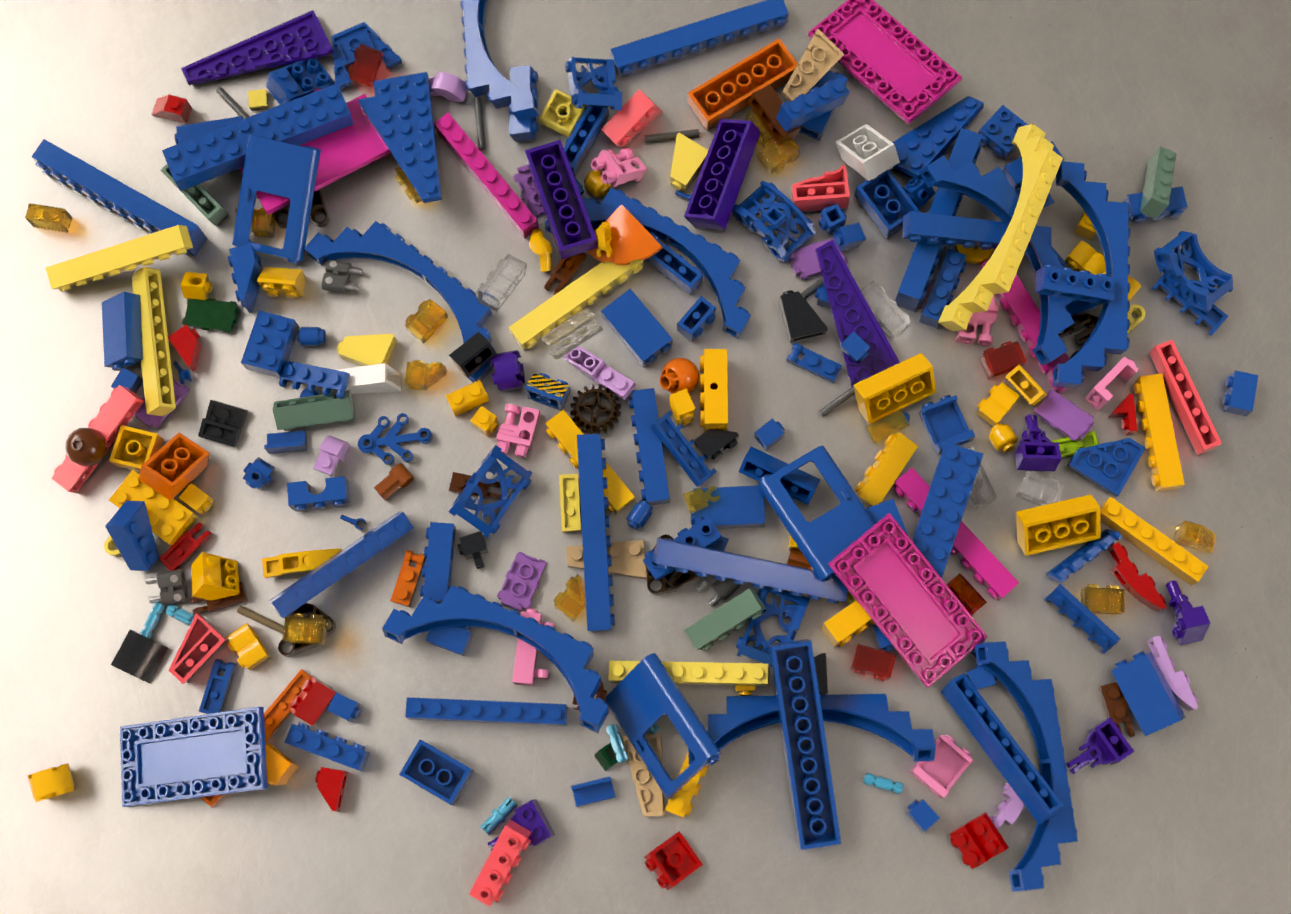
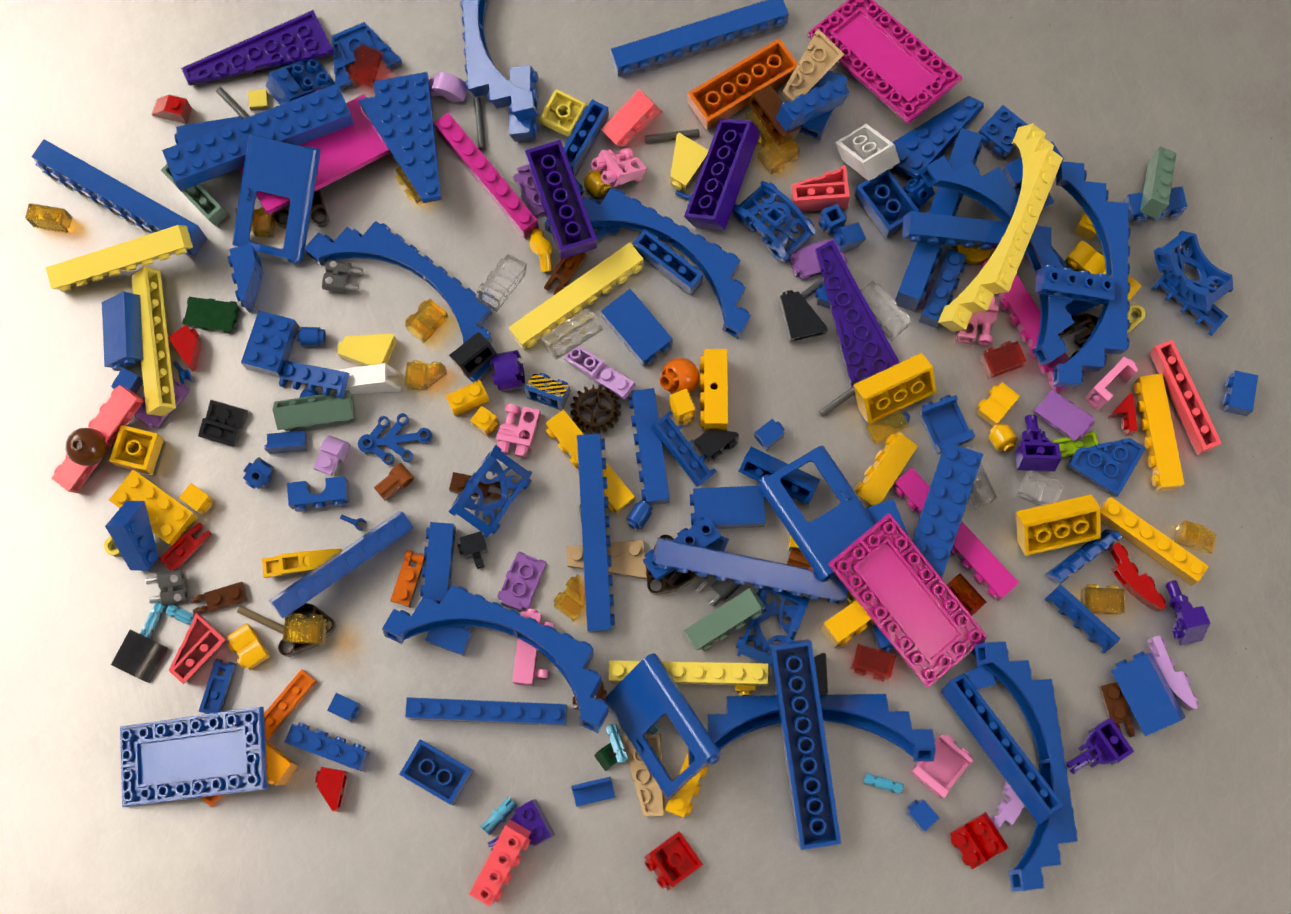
(51, 782): yellow brick -> none
(174, 466): orange brick -> none
(196, 285): yellow brick -> none
(214, 577): yellow slope -> none
(282, 282): yellow slope -> none
(312, 700): red brick -> none
(570, 503): light yellow plate -> none
(603, 235): yellow plate -> none
(608, 95): blue fence -> none
(629, 240): orange brick -> none
(696, 318): blue brick -> none
(698, 500): clear yellow plate -> none
(814, 363): blue plate -> none
(854, 347): blue brick -> none
(1026, 385): yellow brick -> none

